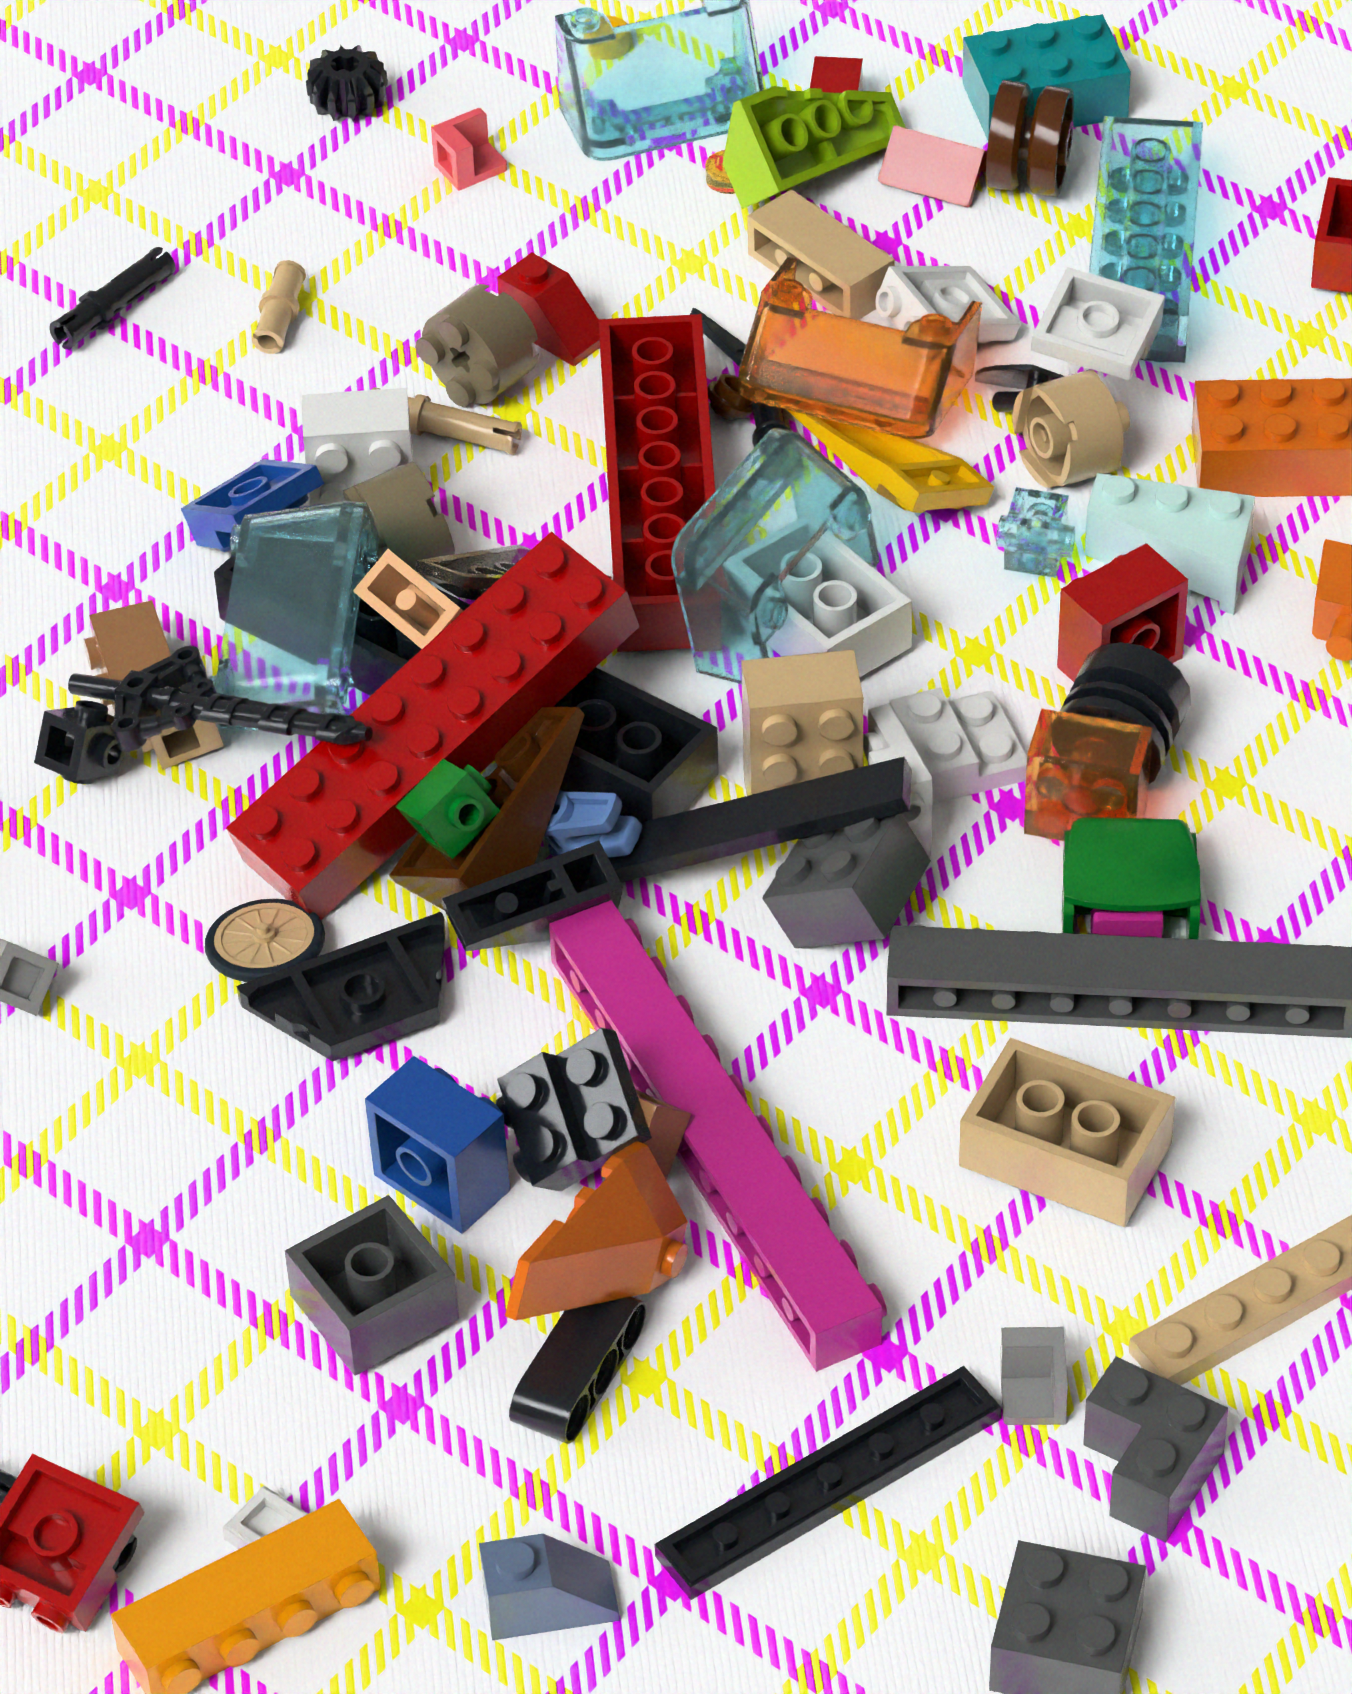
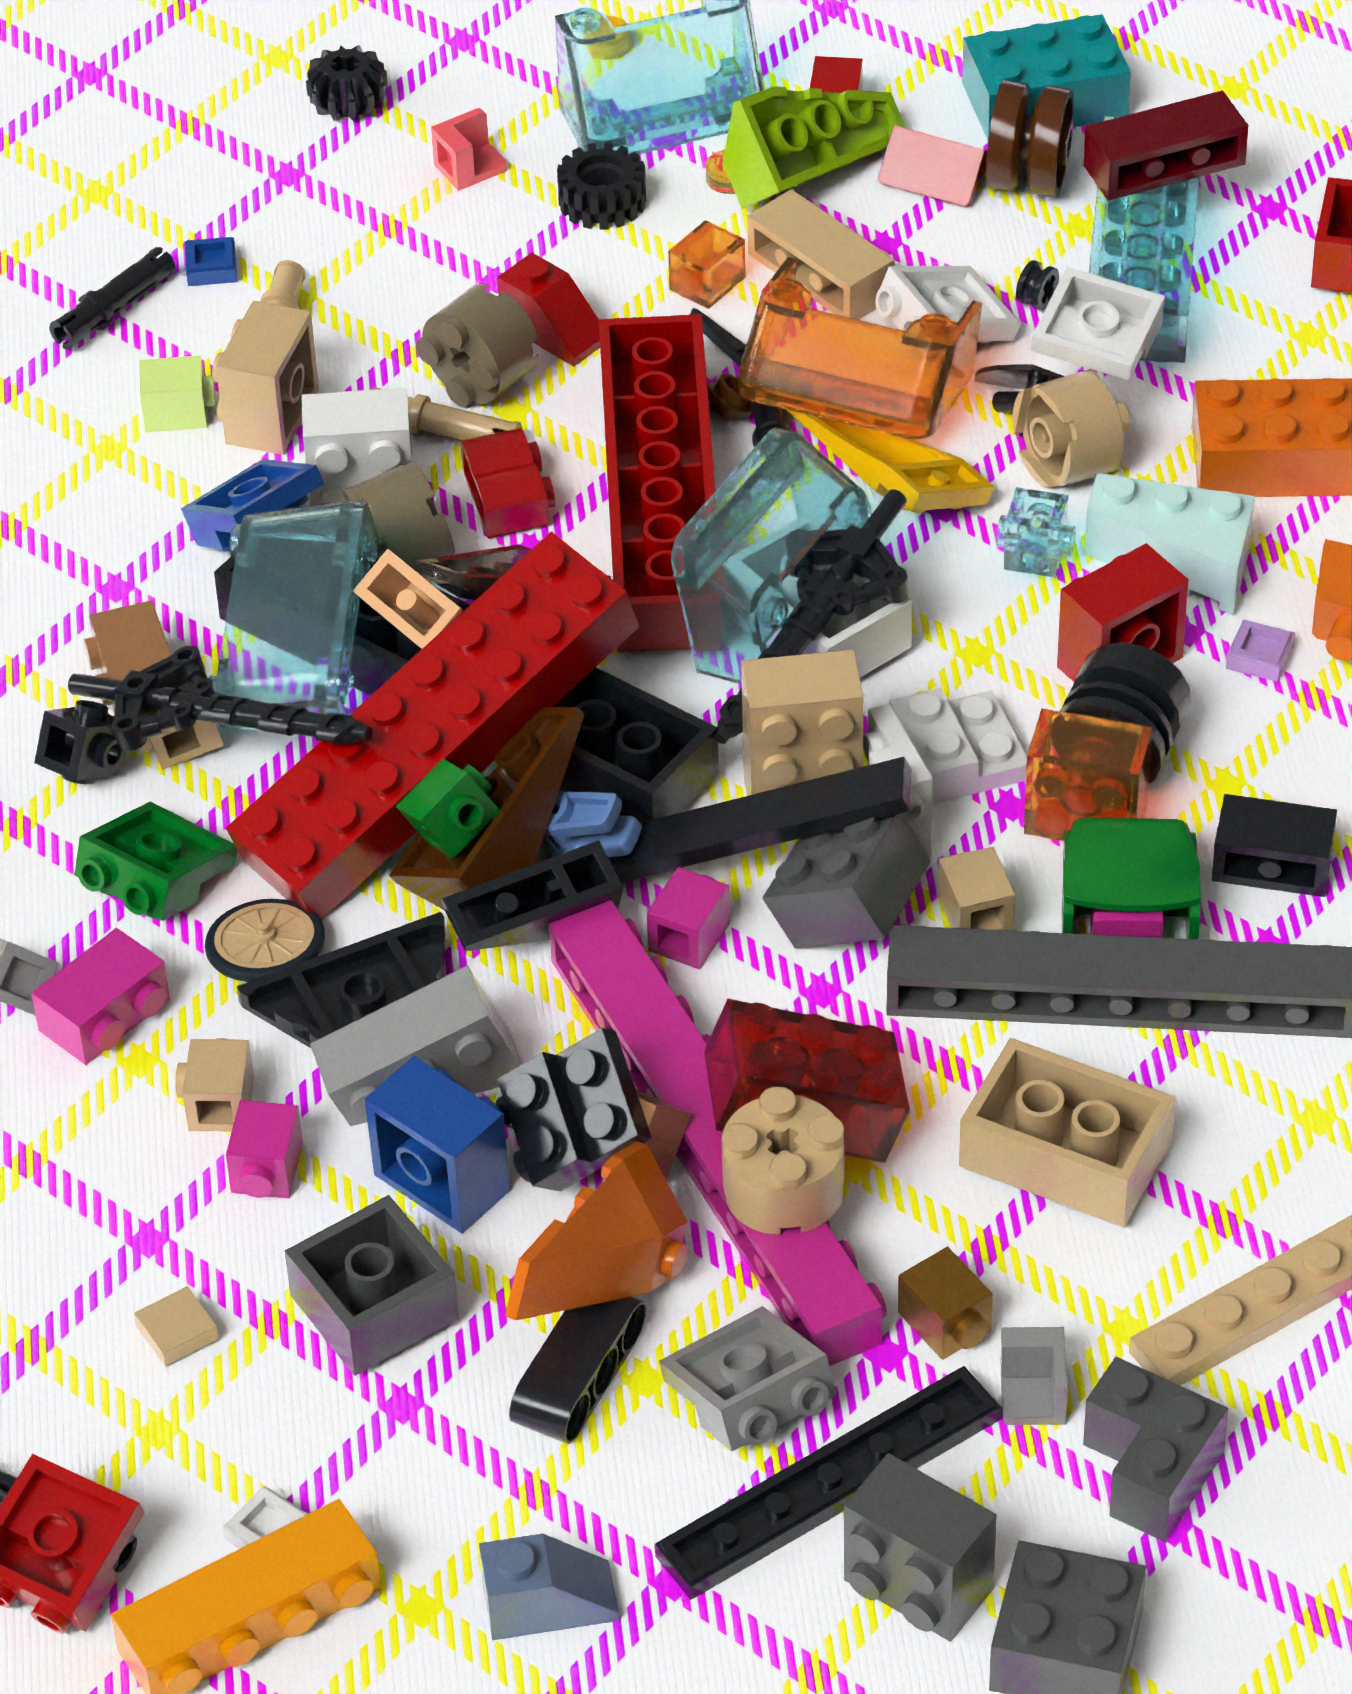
(101, 996): none -> dark pink brick
(151, 860): none -> green plate
(175, 393): none -> yellowish green brick
(176, 1326): none -> tan tile
(211, 261): none -> blue tile
(214, 1082): none -> tan brick
(264, 1149): none -> dark pink brick
(265, 375): none -> tan brick
(442, 1024): none -> light grey wedge
(507, 482): none -> red brick
(601, 186): none -> black tyre
(688, 917): none -> dark pink brick
(706, 264): none -> clear orange brick
(750, 1378): none -> light grey plate
(783, 1162): none -> tan brick
(830, 1061): none -> clear red brick
(832, 591): none -> black bar
(919, 1547): none -> dark grey brick
(945, 1303): none -> pearl gold brick
(973, 884): none -> tan brick
(1037, 284): none -> black bush
(1165, 145): none -> dark red brick
(1260, 650): none -> lavender tile
(1274, 845): none -> black brick

